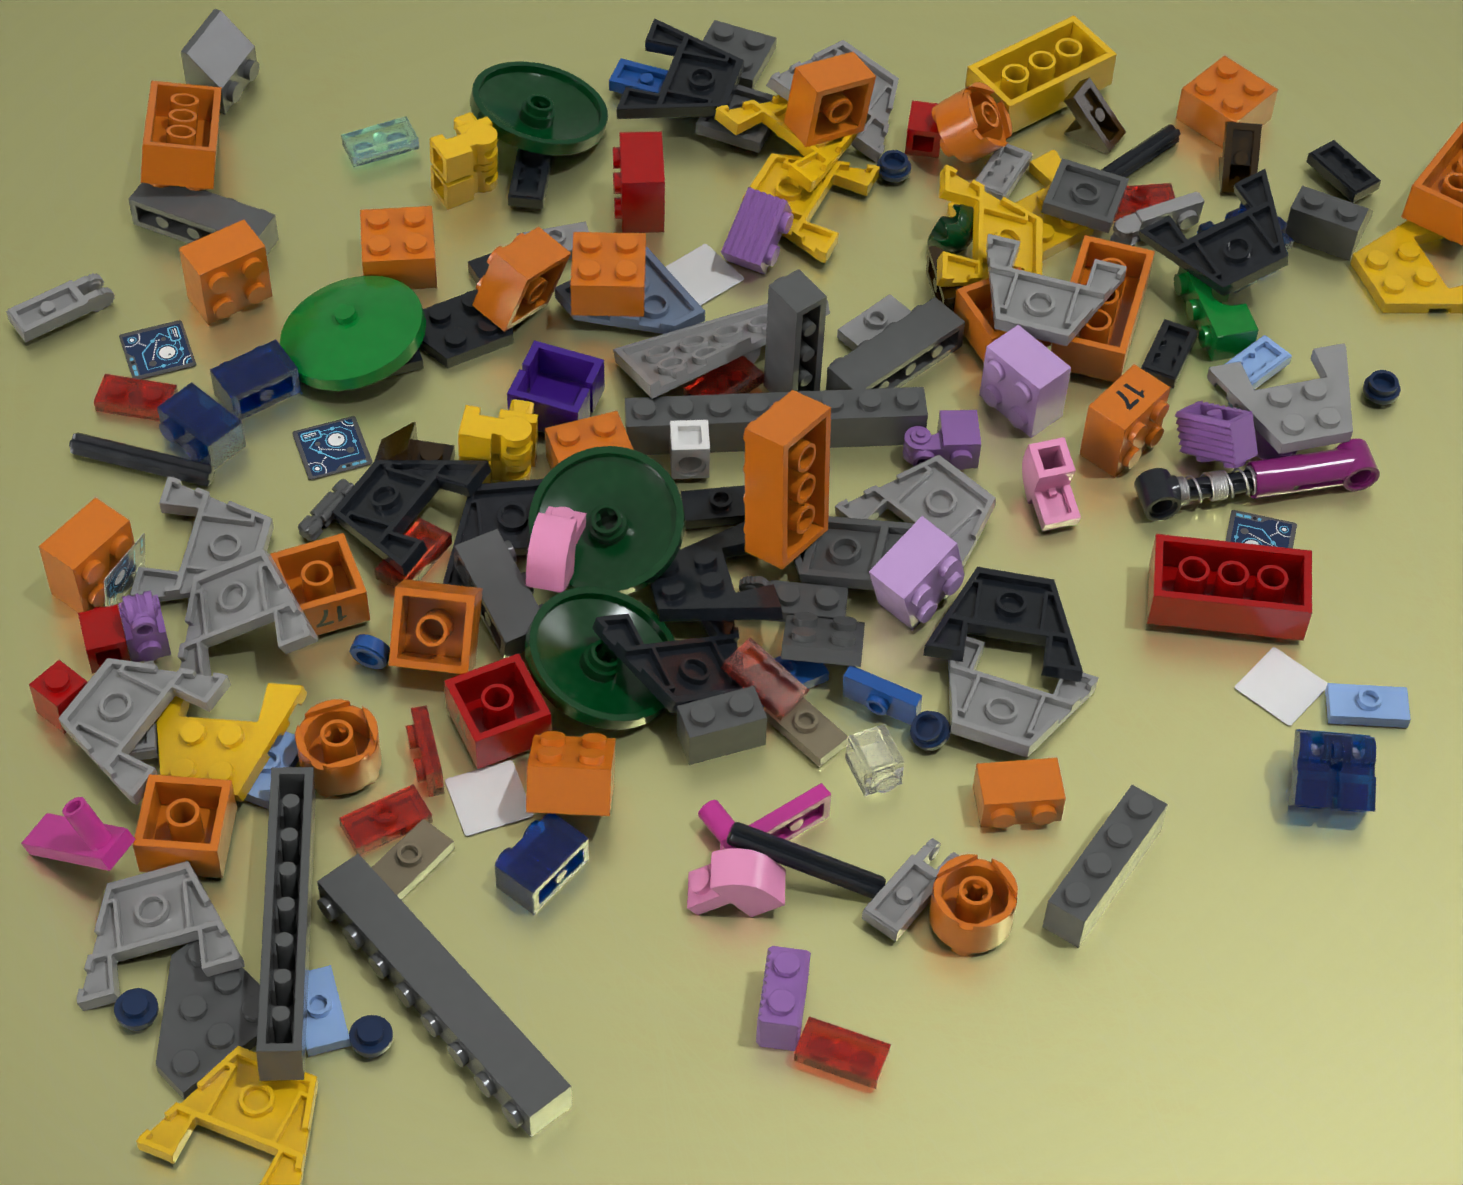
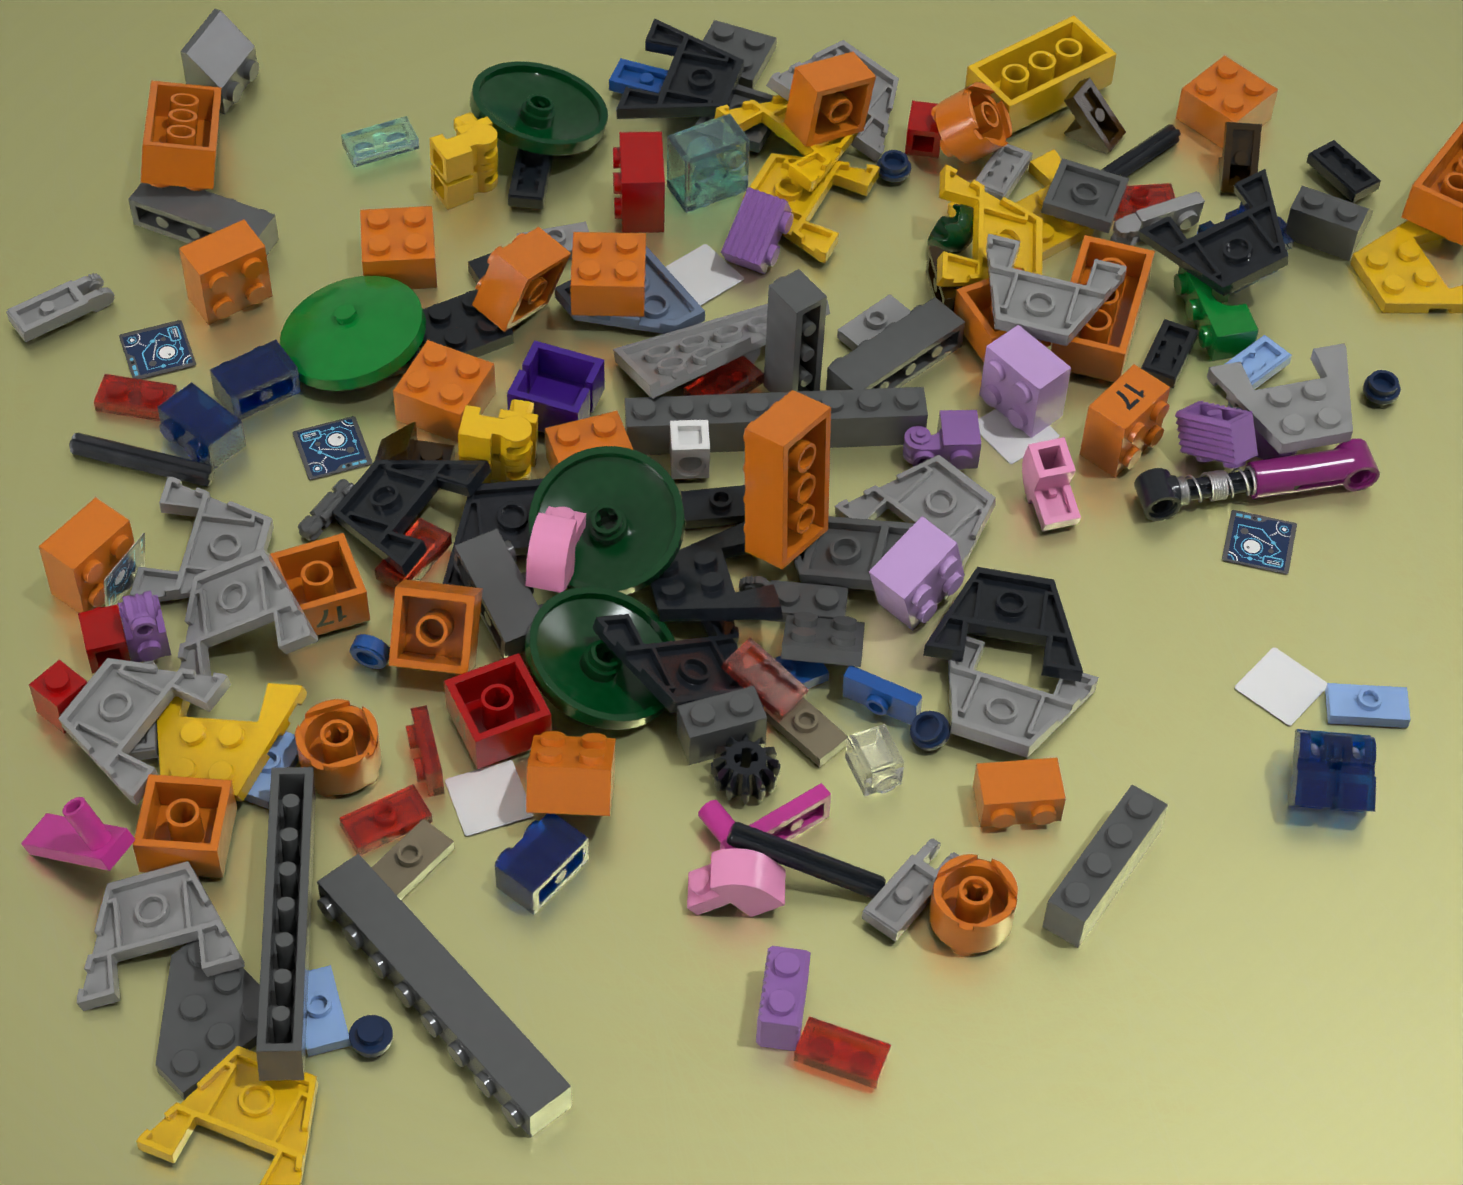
(136, 1009): dark blue plate -> none
(439, 388): none -> orange brick
(707, 163): none -> clear light blue brick
(745, 769): none -> black gear
(1007, 439): none -> white sticker
(1230, 587): red brick -> none

